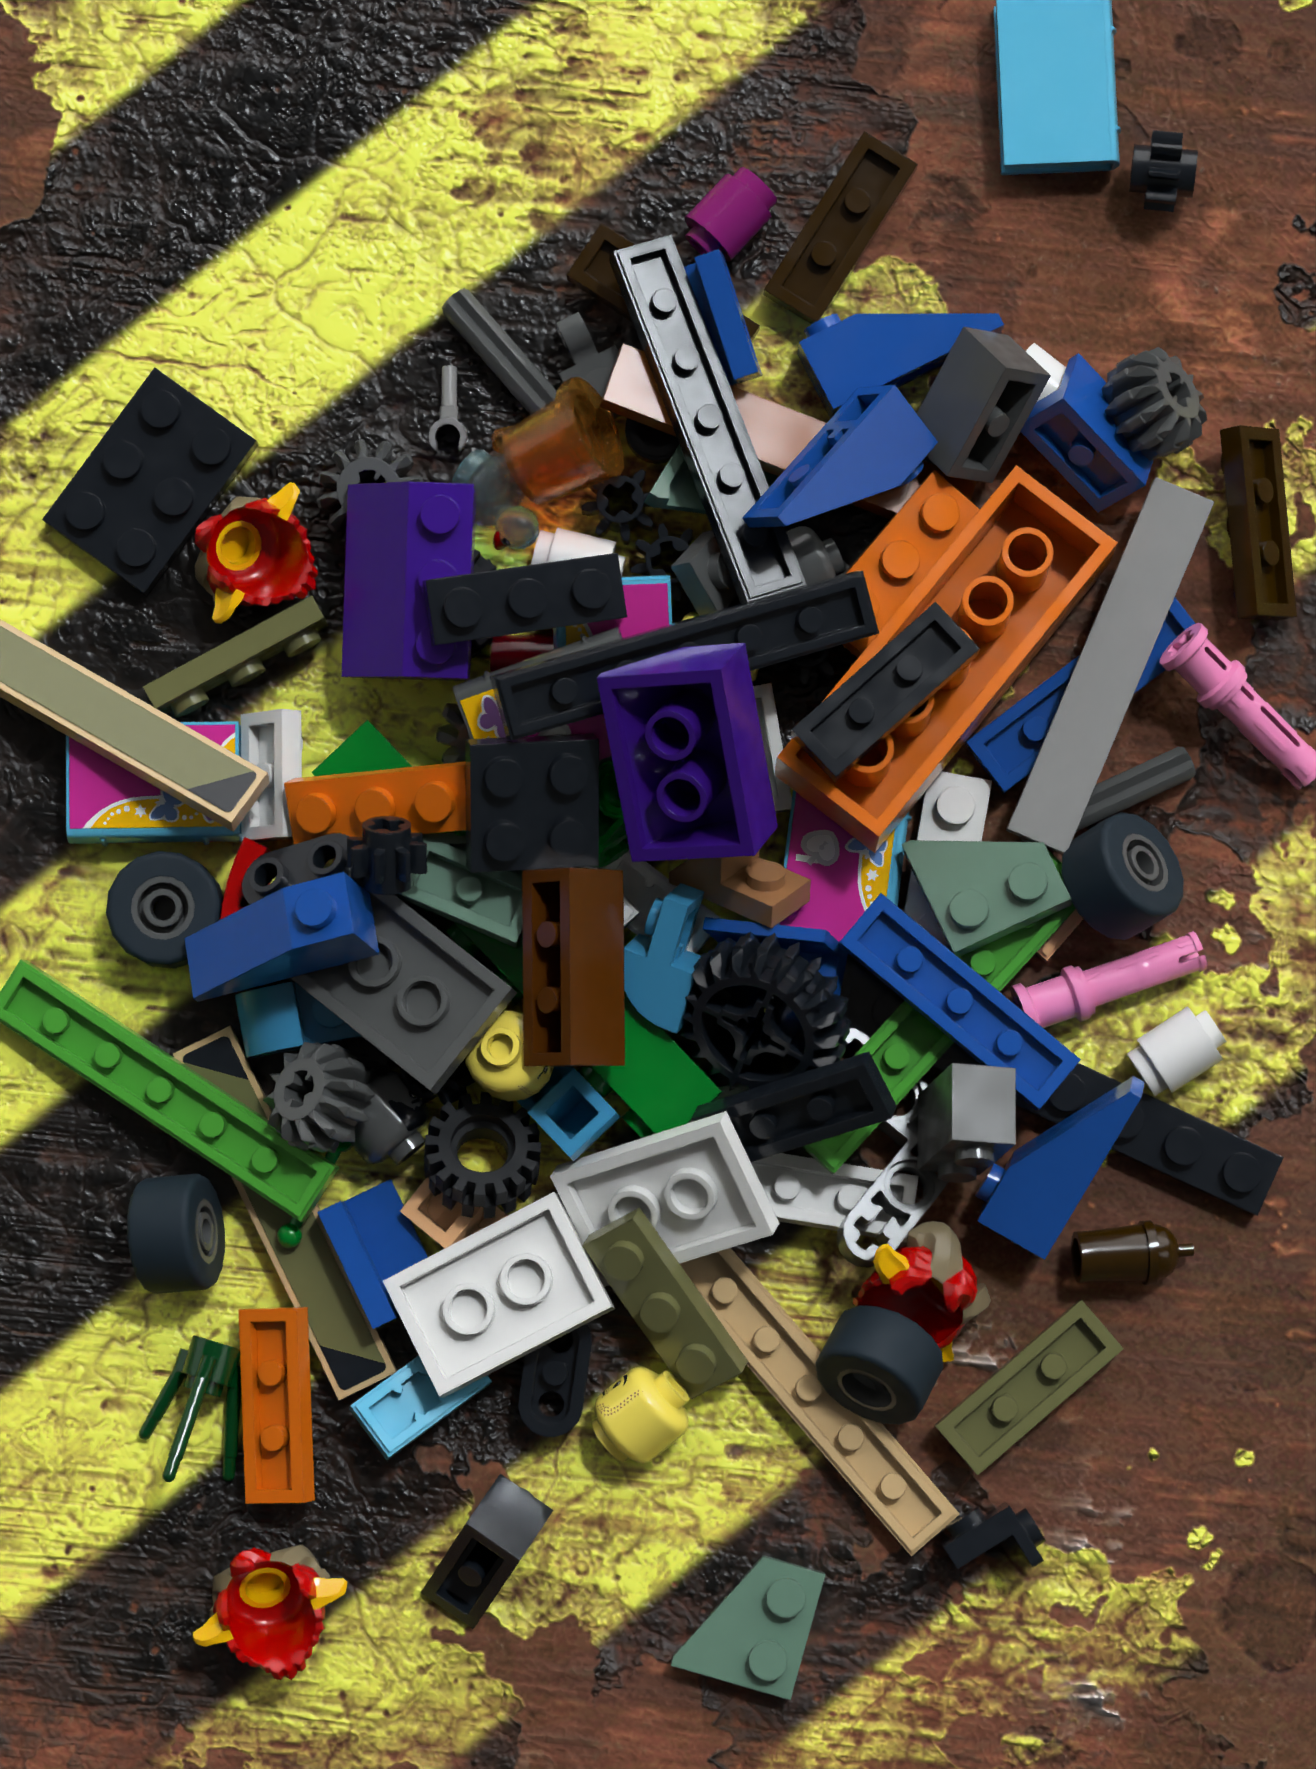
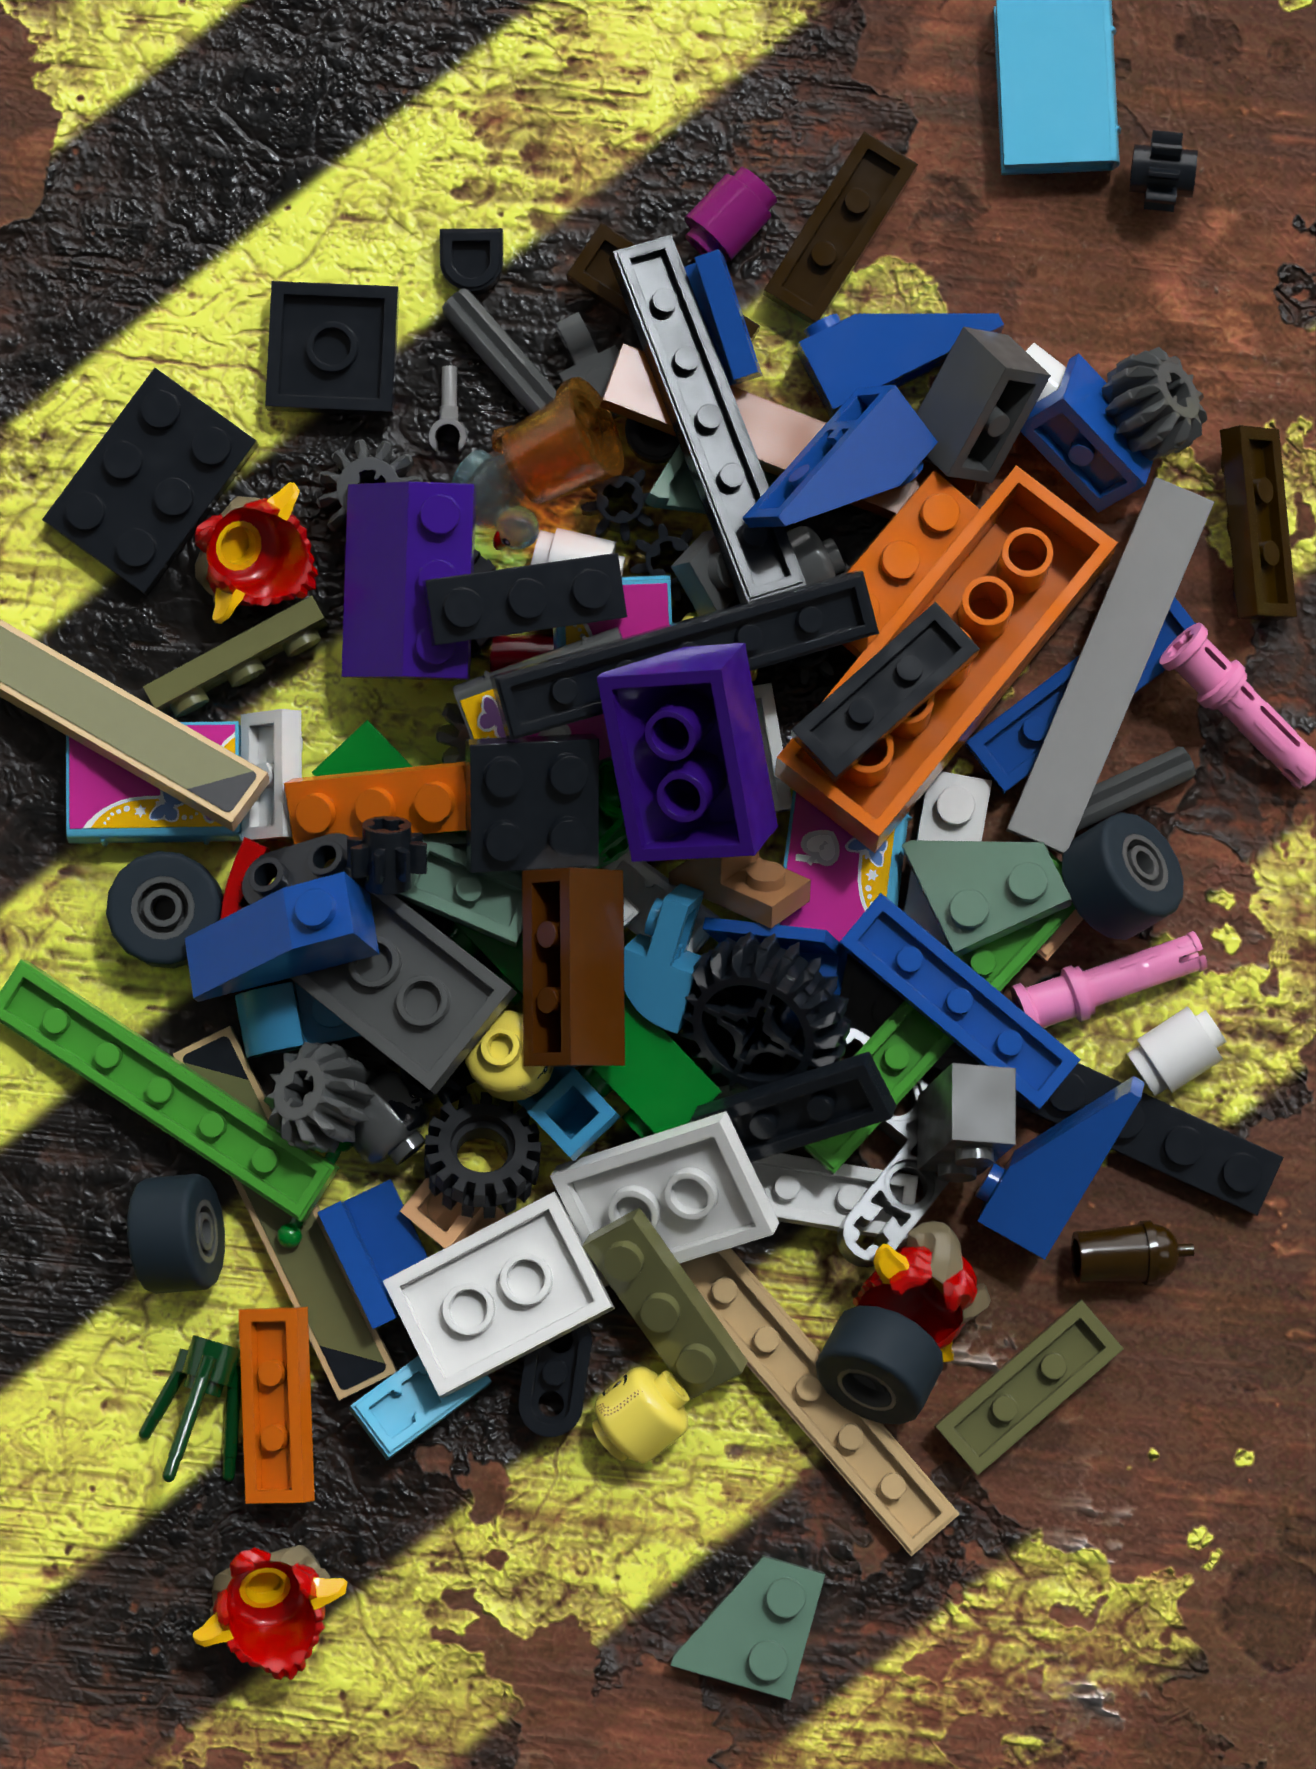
(332, 348): none -> black plate
(472, 258): none -> black tile
(486, 1551): black slope -> none
(978, 1532): black bracket -> none

